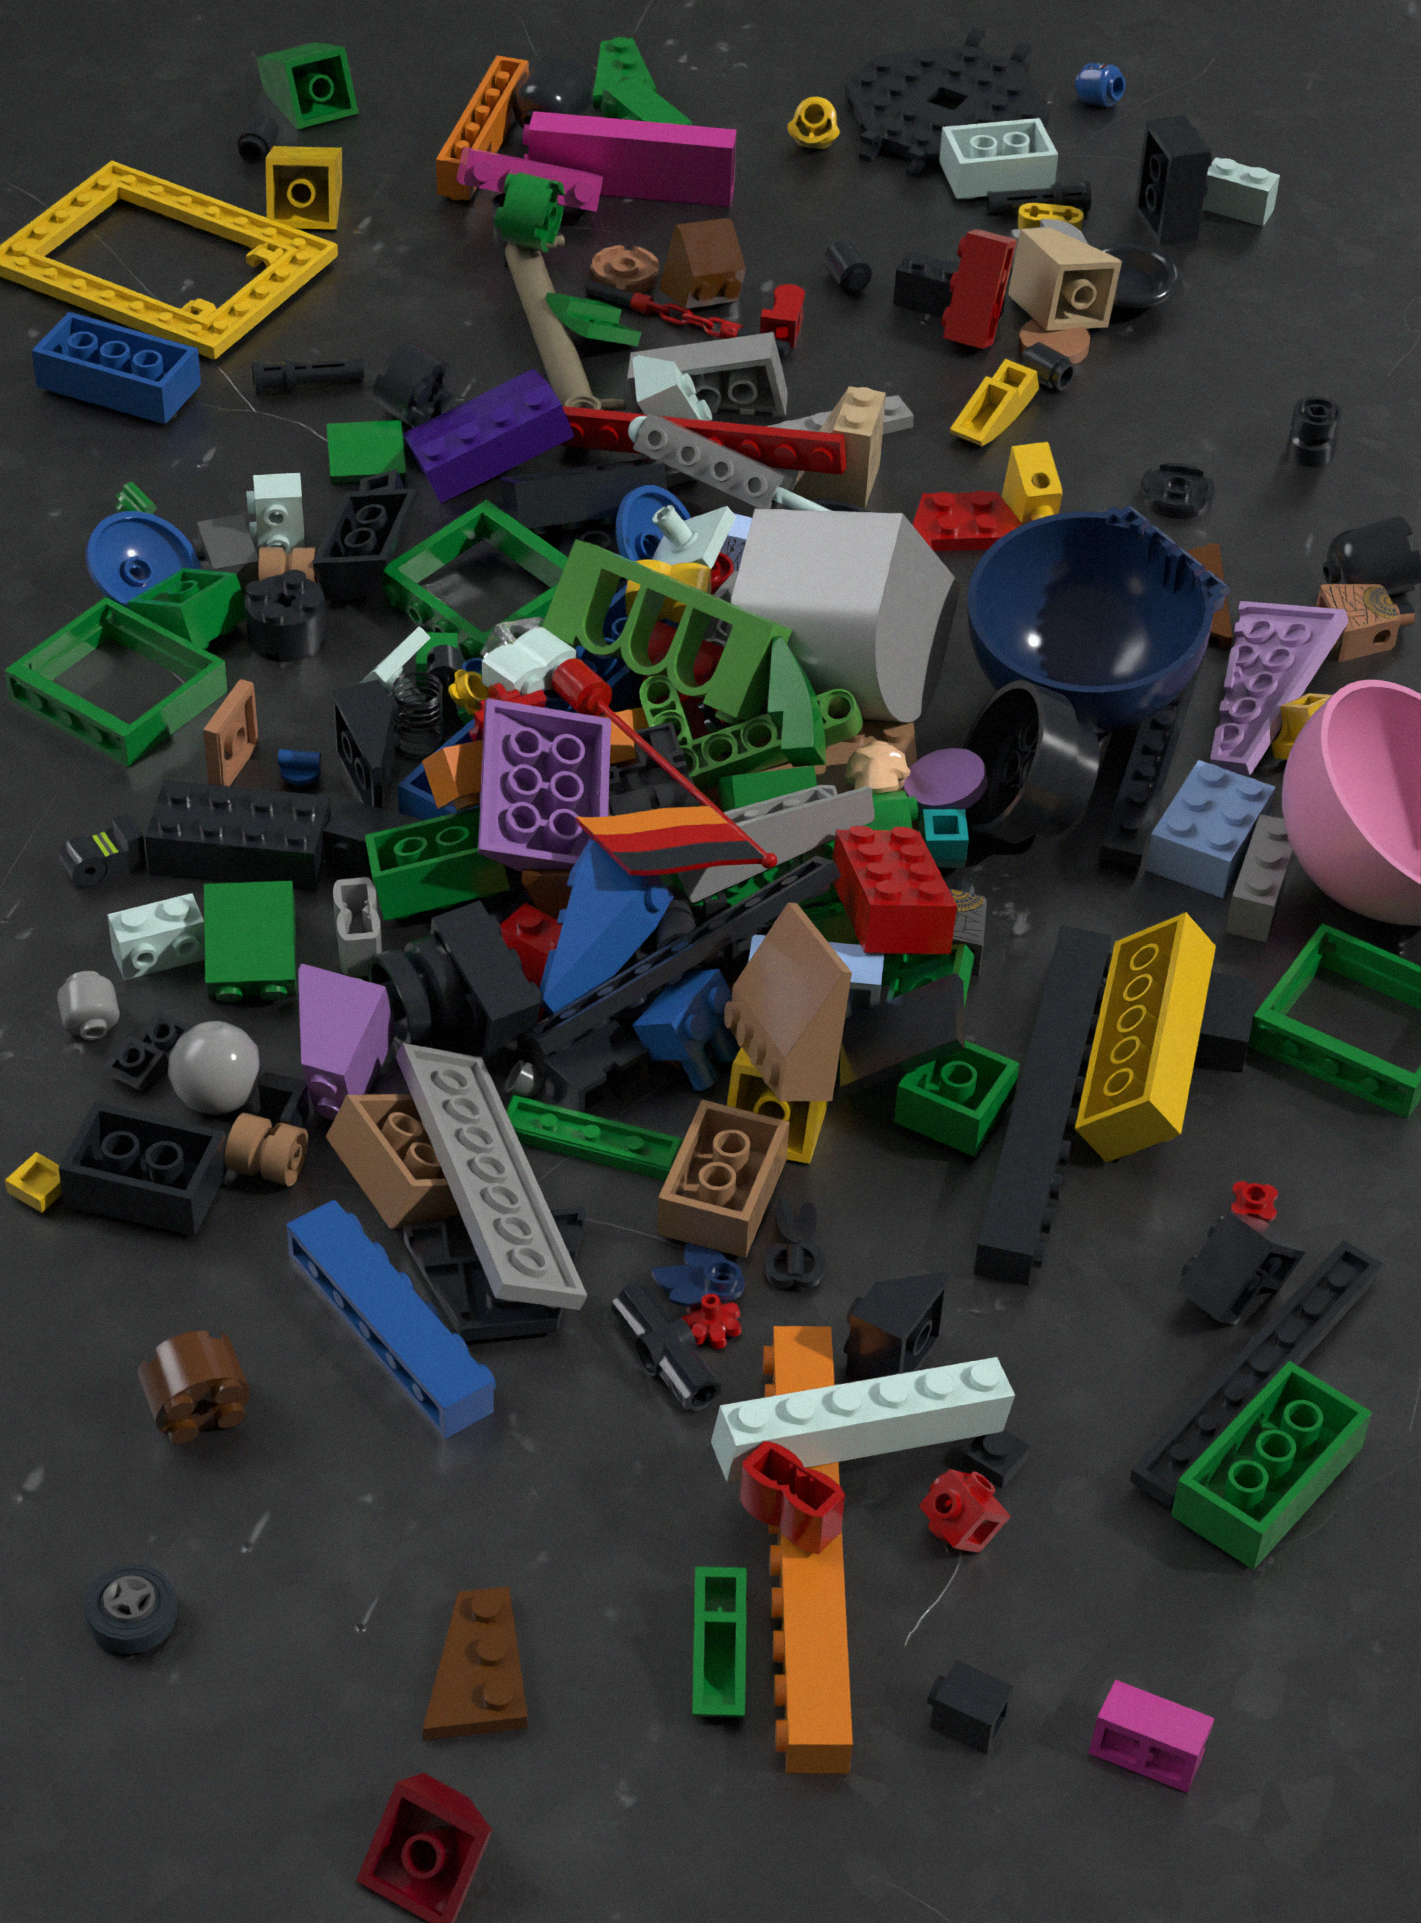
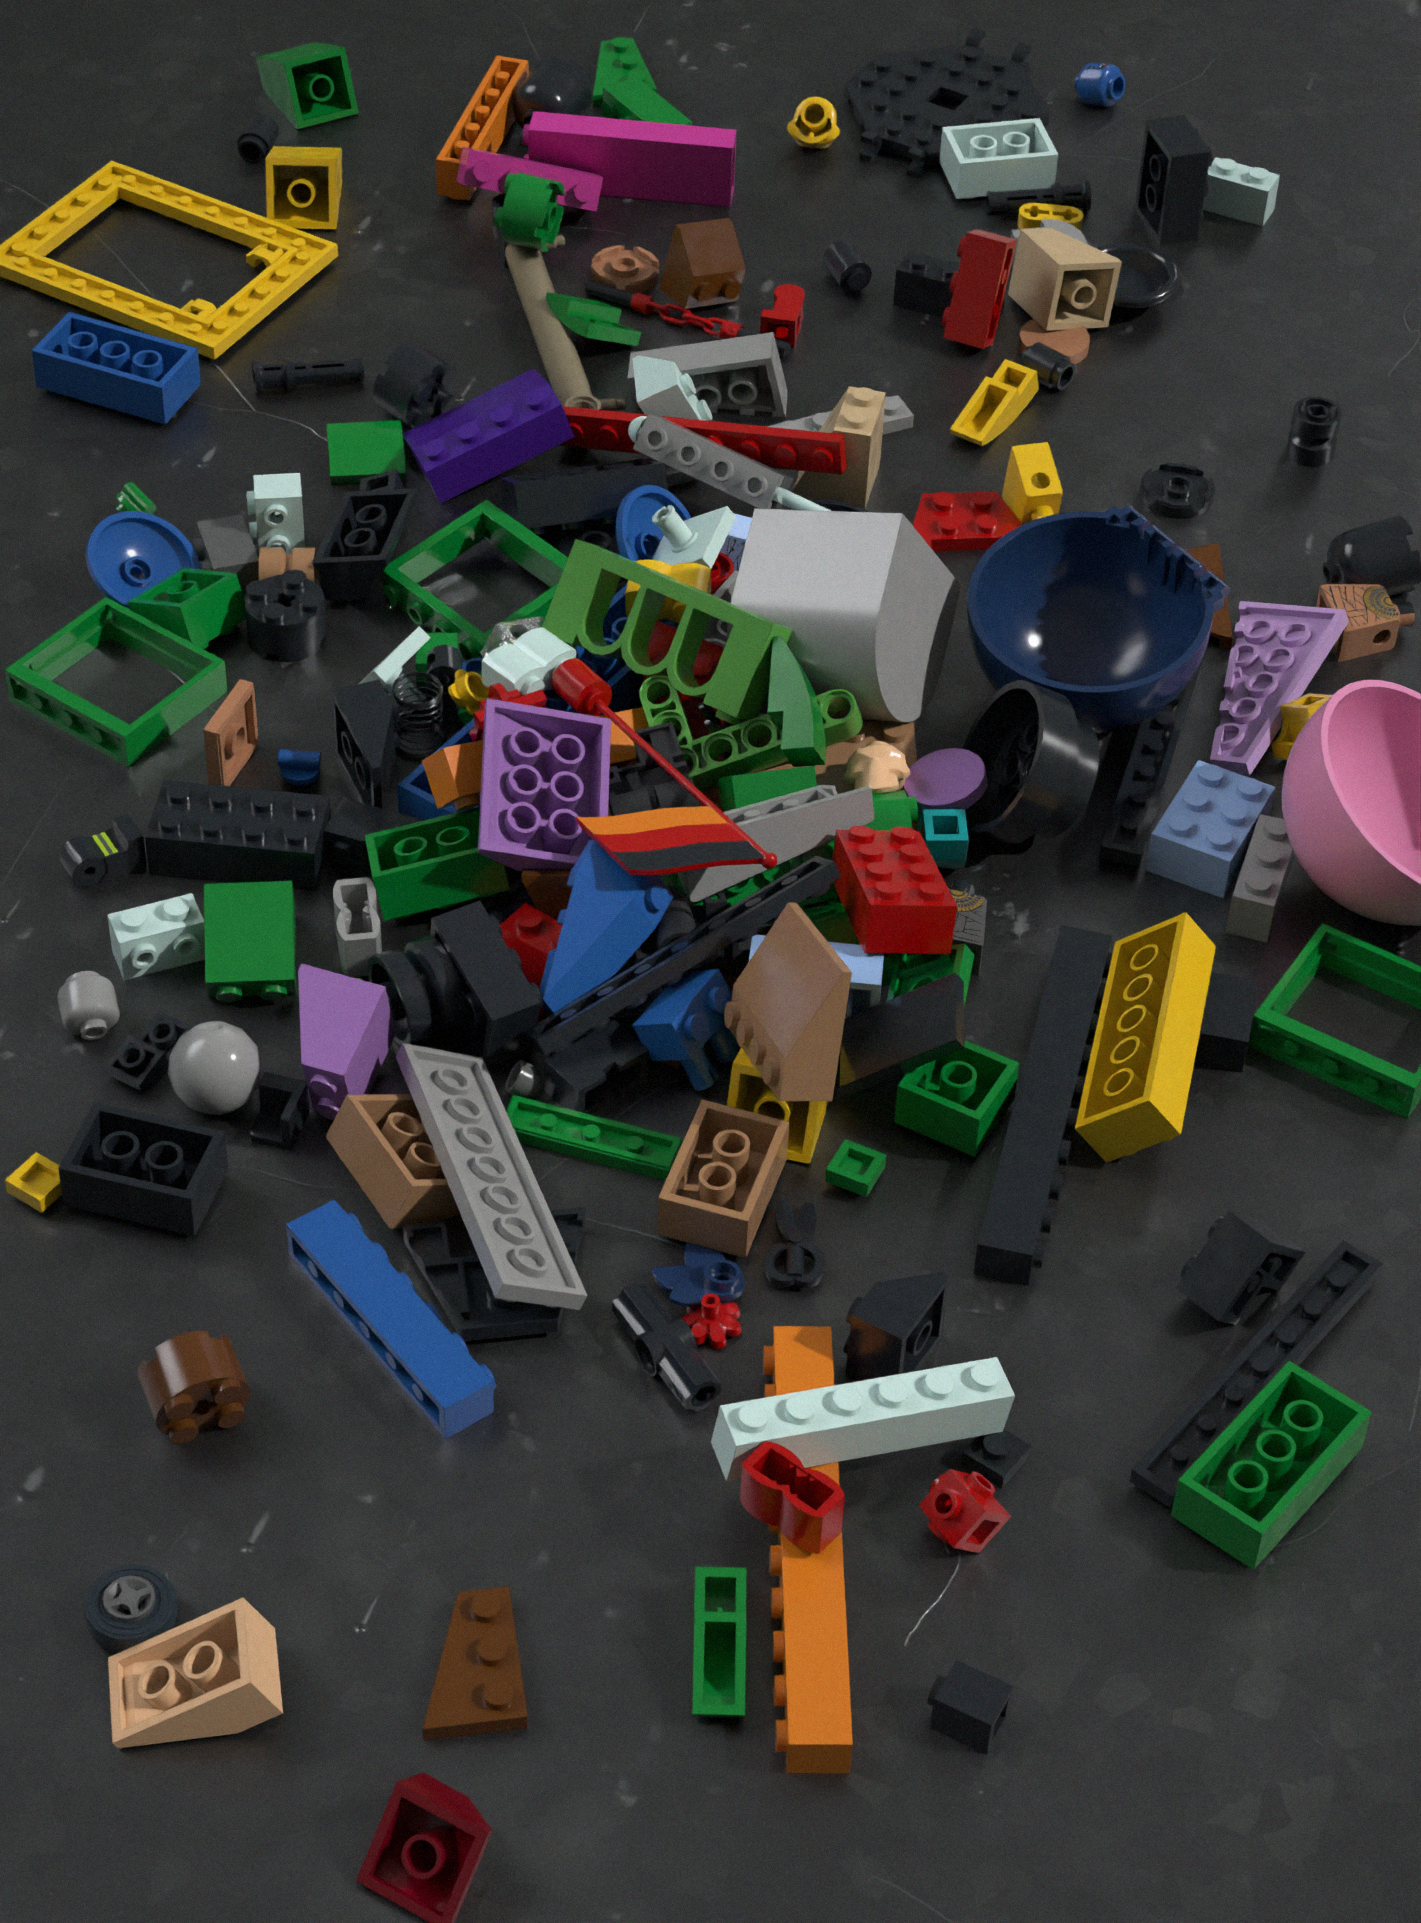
(197, 1679): none -> light nougat slope
(259, 1147): medium nougat wheel -> none
(855, 1168): none -> green plate
(1150, 1735): dark pink hinge -> none
(1255, 1200): red plate -> none

